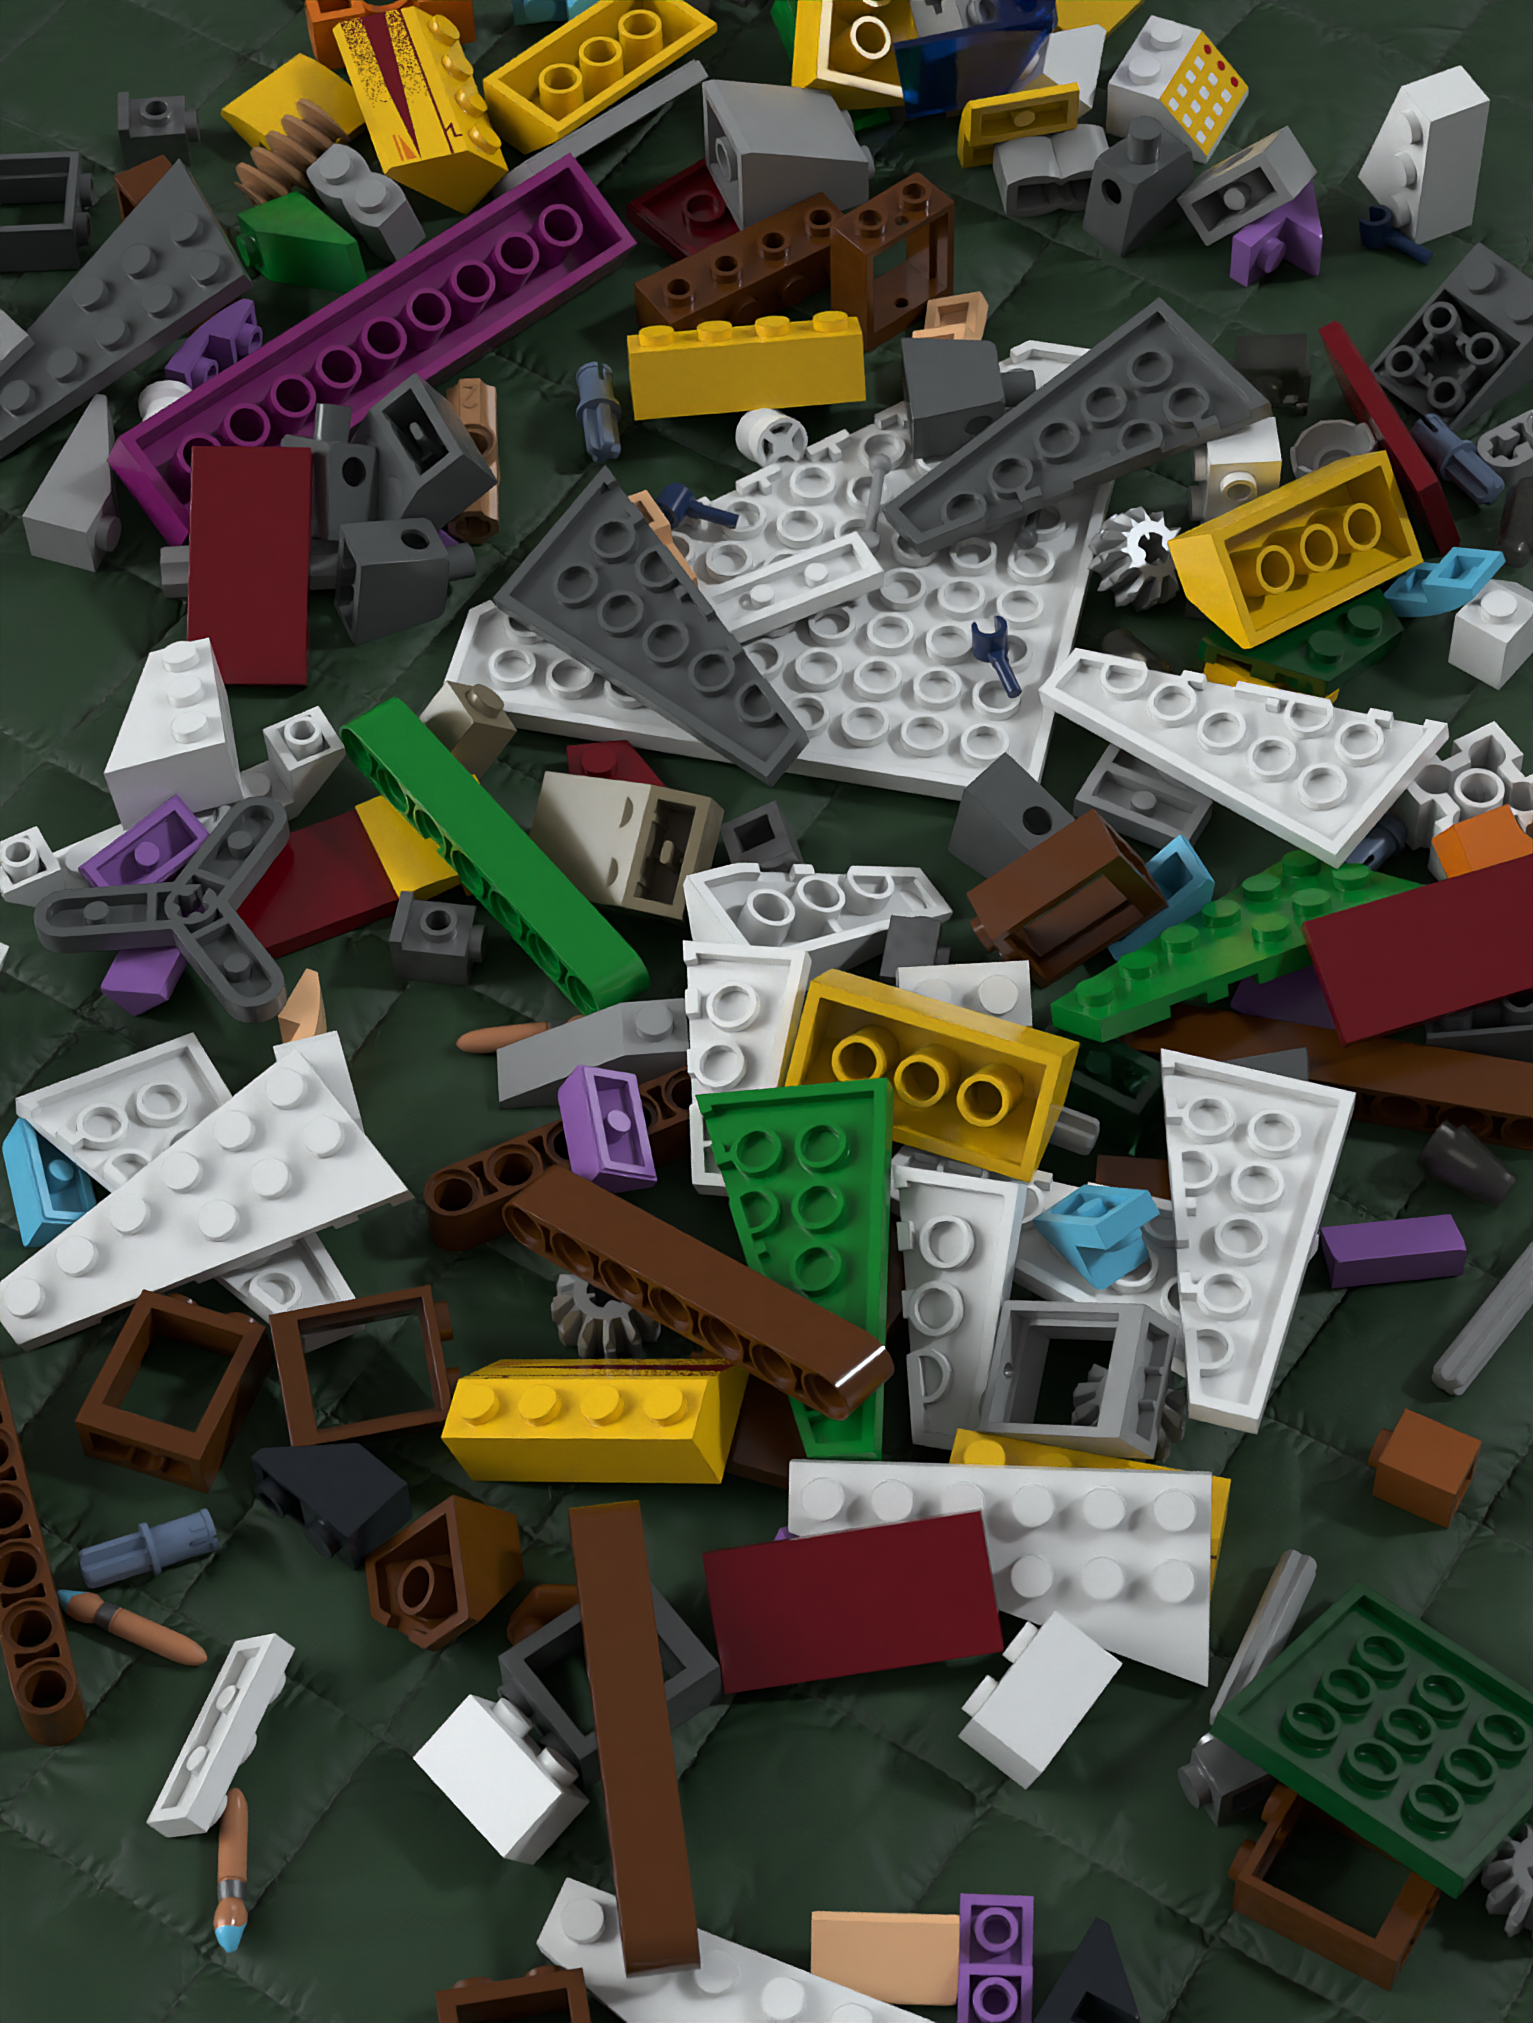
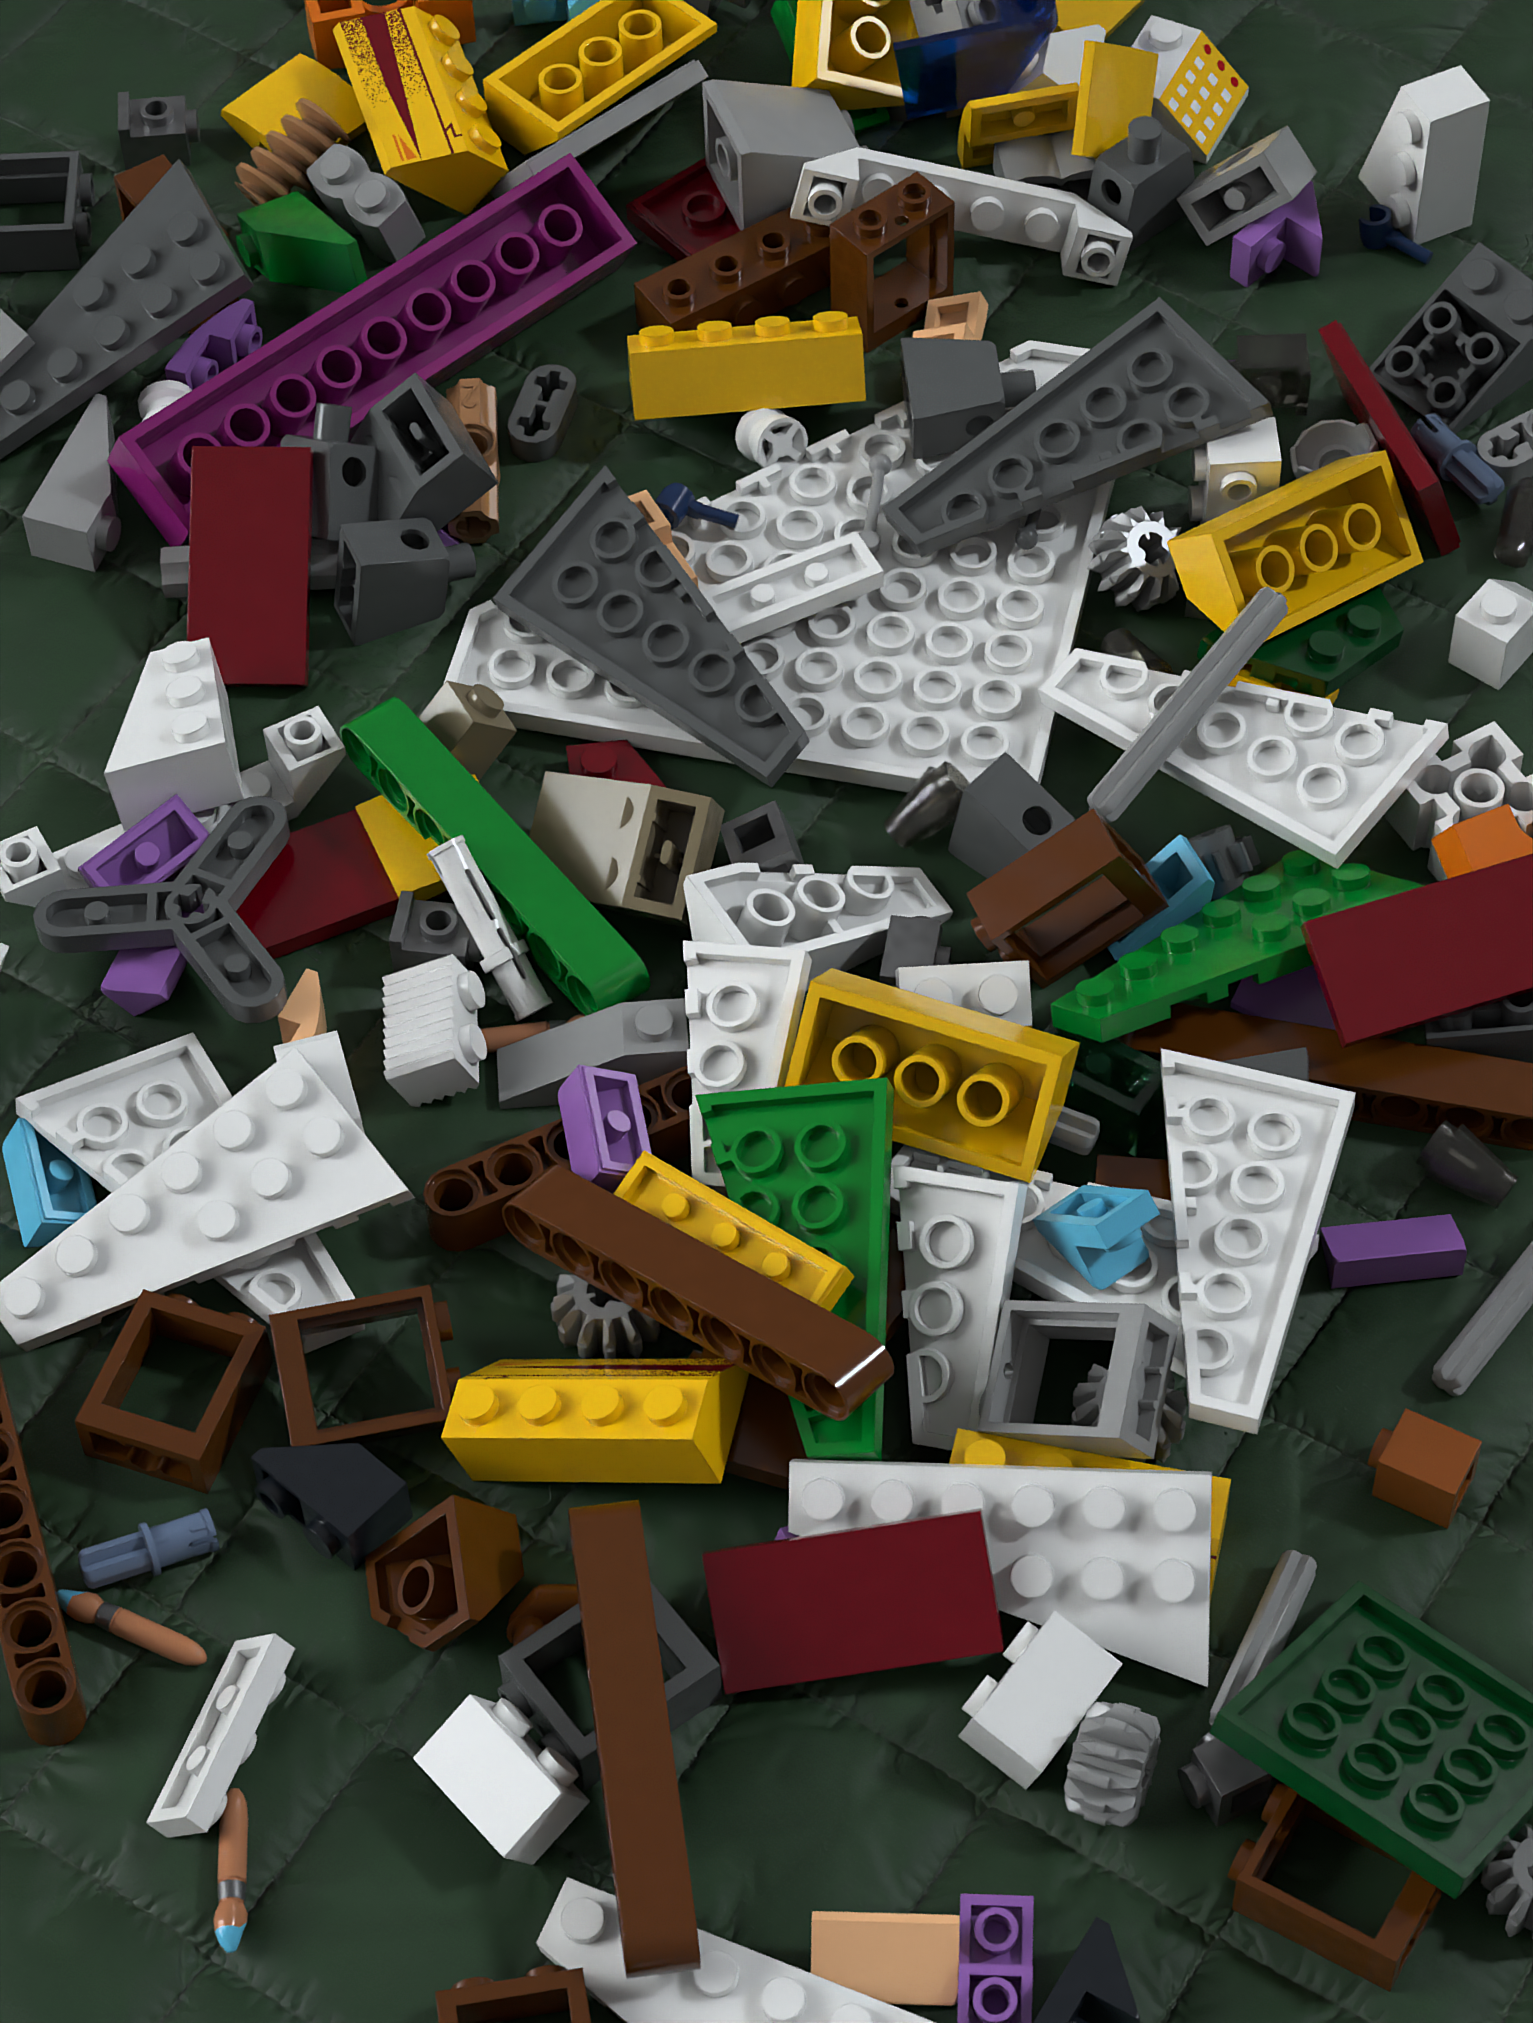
(433, 1030): none -> white brick
(489, 928): none -> white pin
(532, 410): none -> dark grey beam
(598, 412): sand blue axle -> none
(733, 1230): none -> yellow tile
(928, 805): none -> clear smoke cone
(985, 205): none -> white slope
(994, 650): dark blue hand -> none
(1112, 1764): none -> light grey gear
(1113, 91): none -> yellow slope
(1142, 800): light grey wing -> none
(1187, 704): none -> light grey axle
(1225, 857): none -> dark grey gear
(1382, 841): sand blue pin -> none
(1443, 586): medium azure slope -> none

